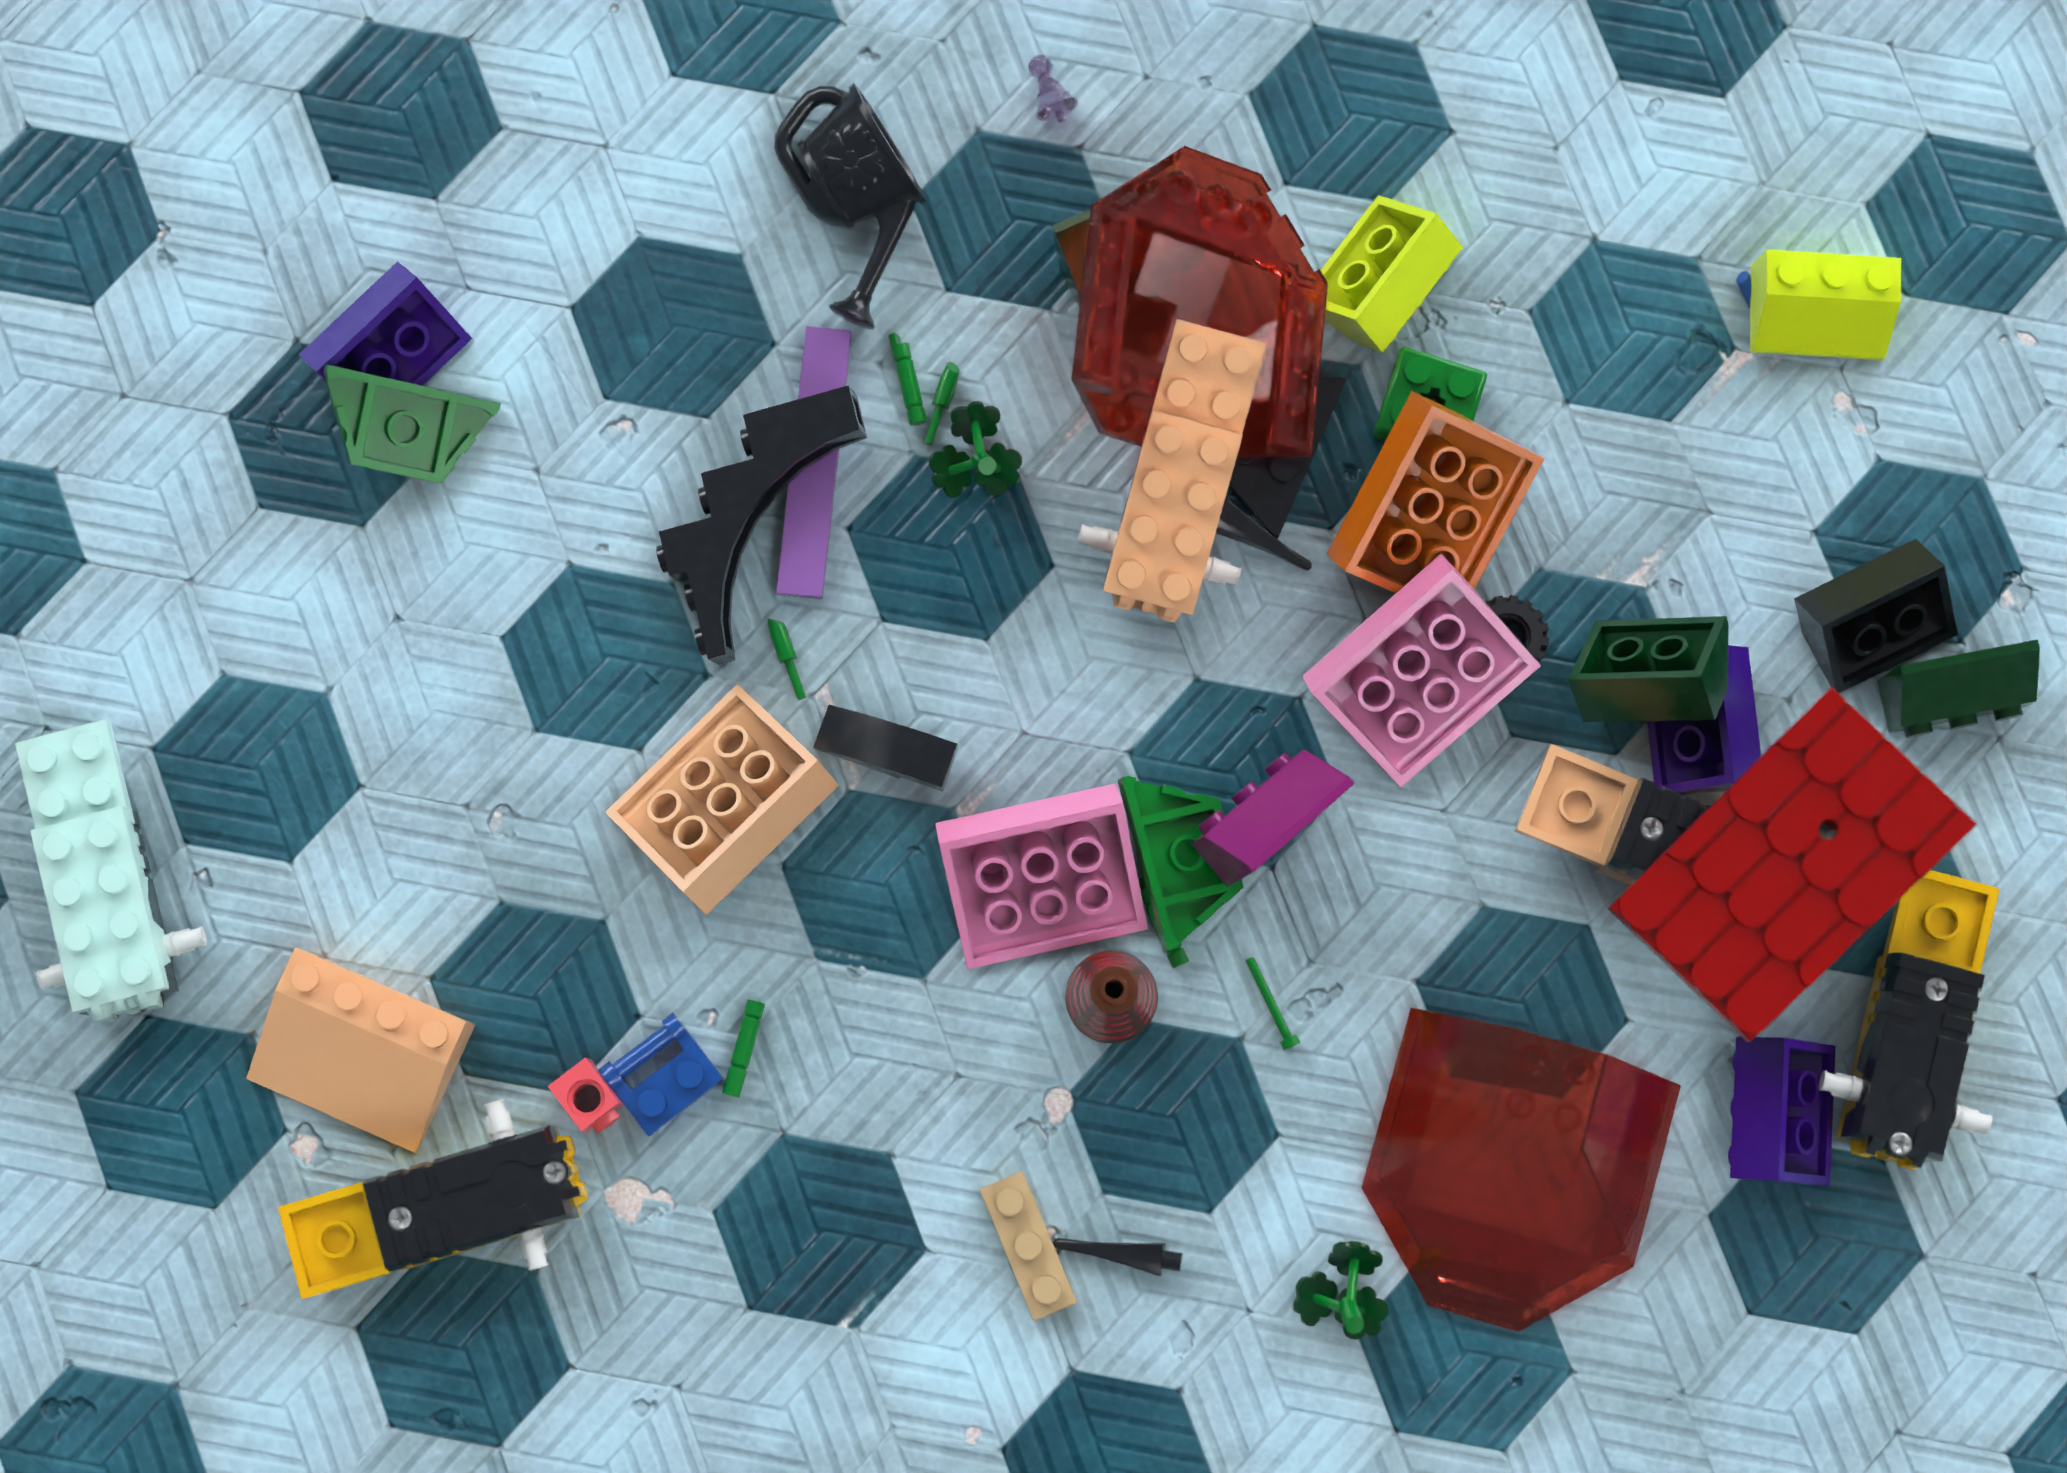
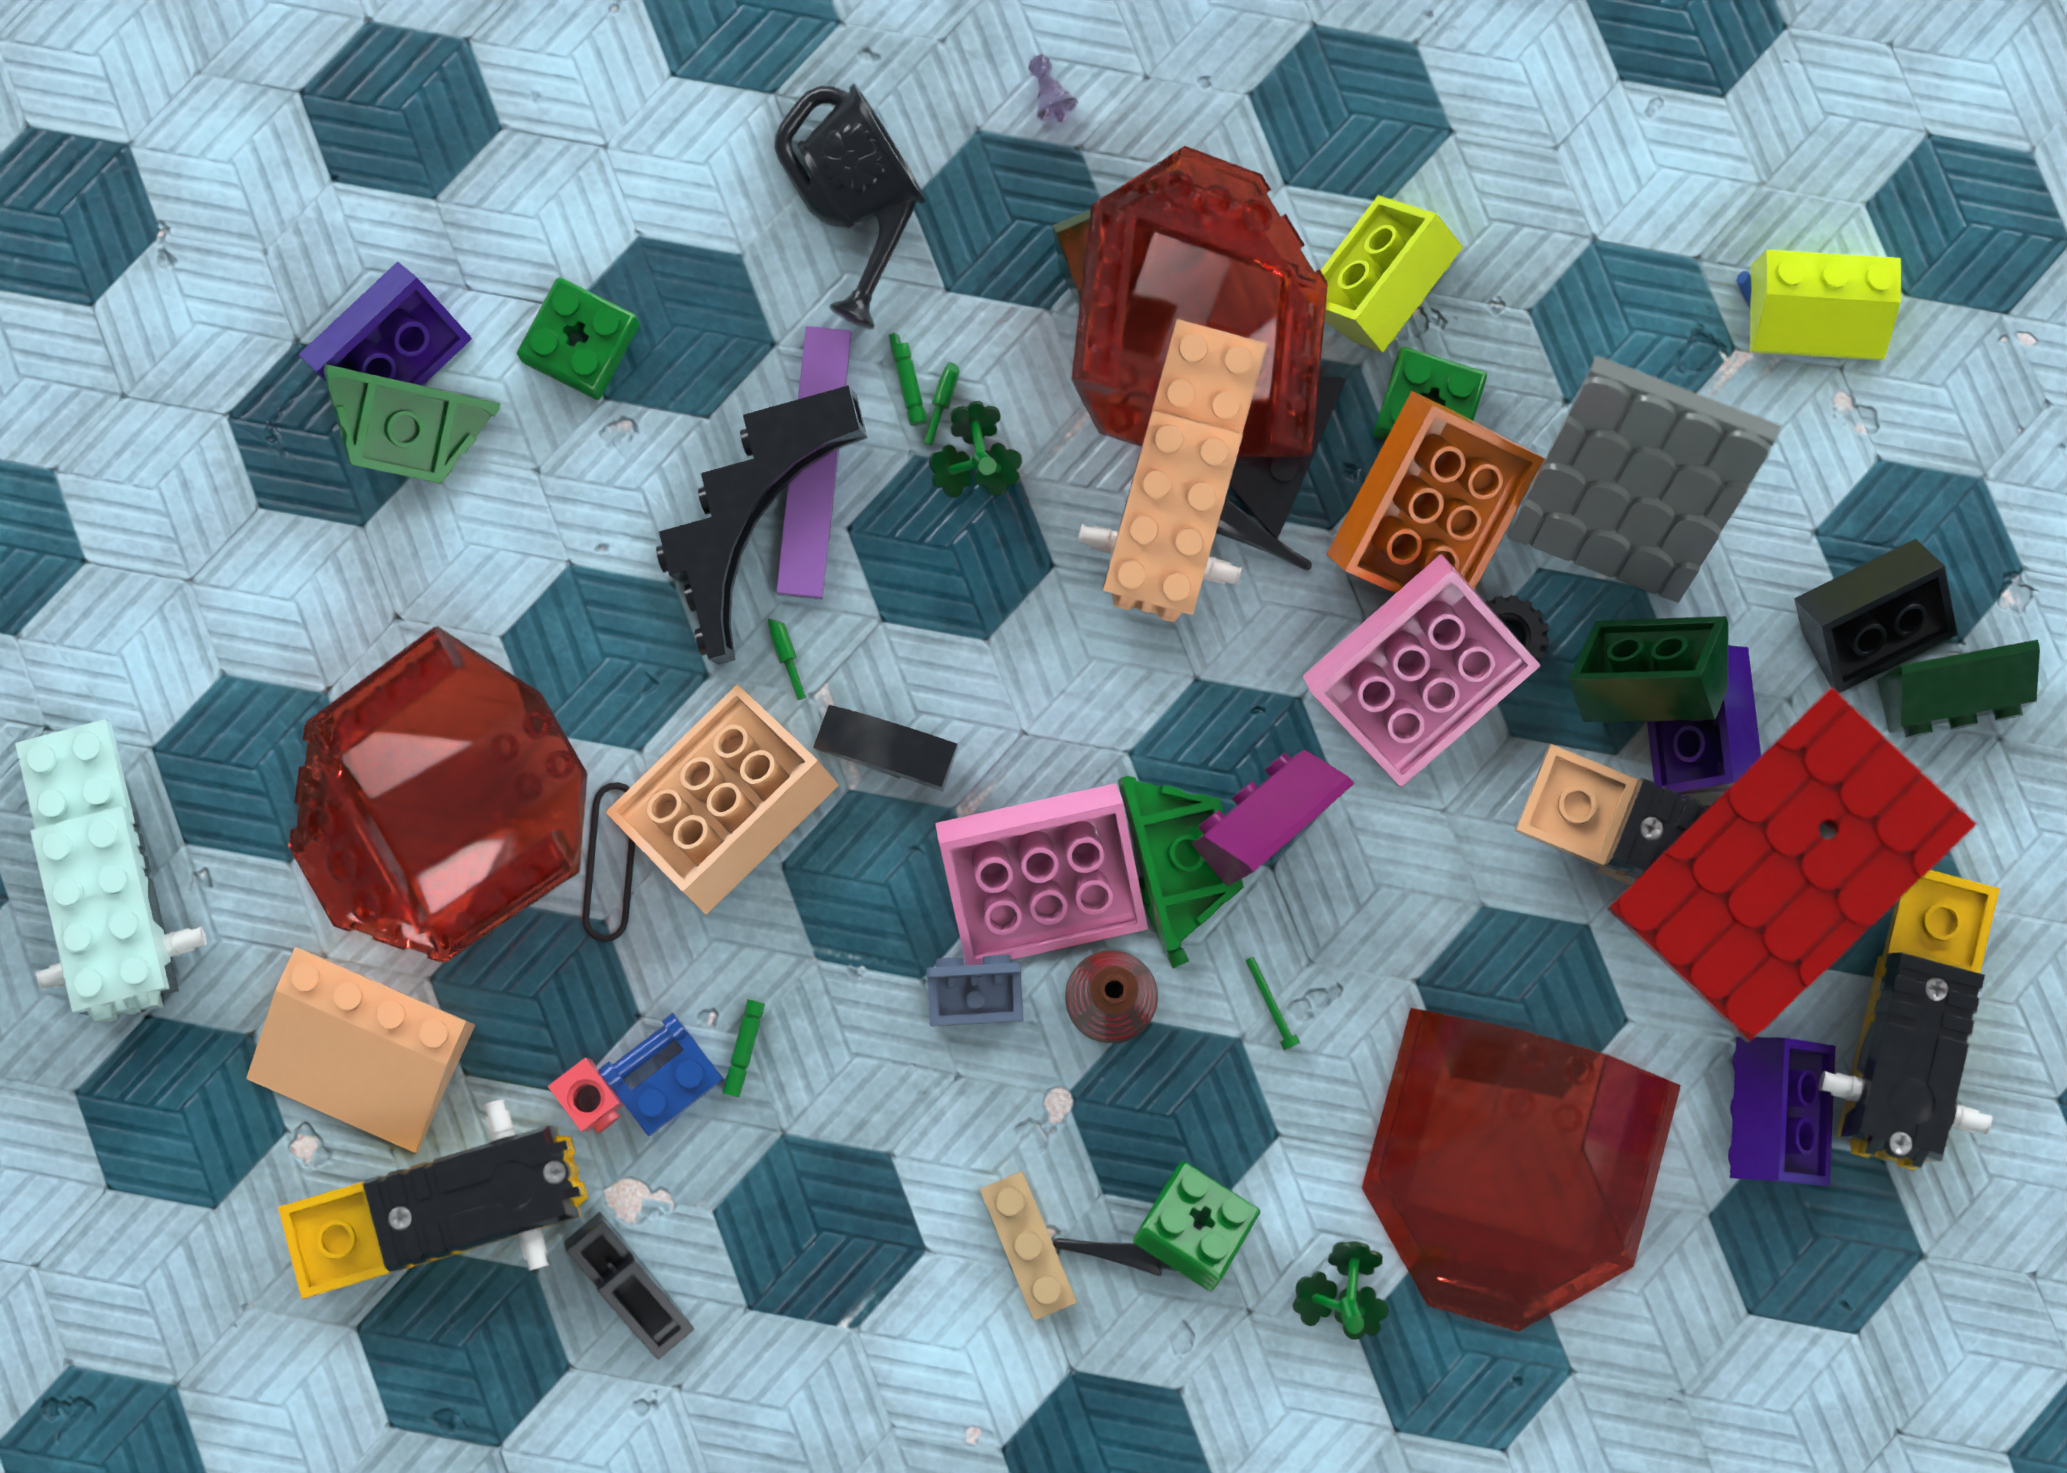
(437, 800): none -> clear red windscreen
(586, 365): none -> green brick
(590, 869): none -> black piece
(628, 1285): none -> black slope
(975, 991): none -> sand blue bracket
(1170, 1232): none -> brick
(1642, 479): none -> light grey piece

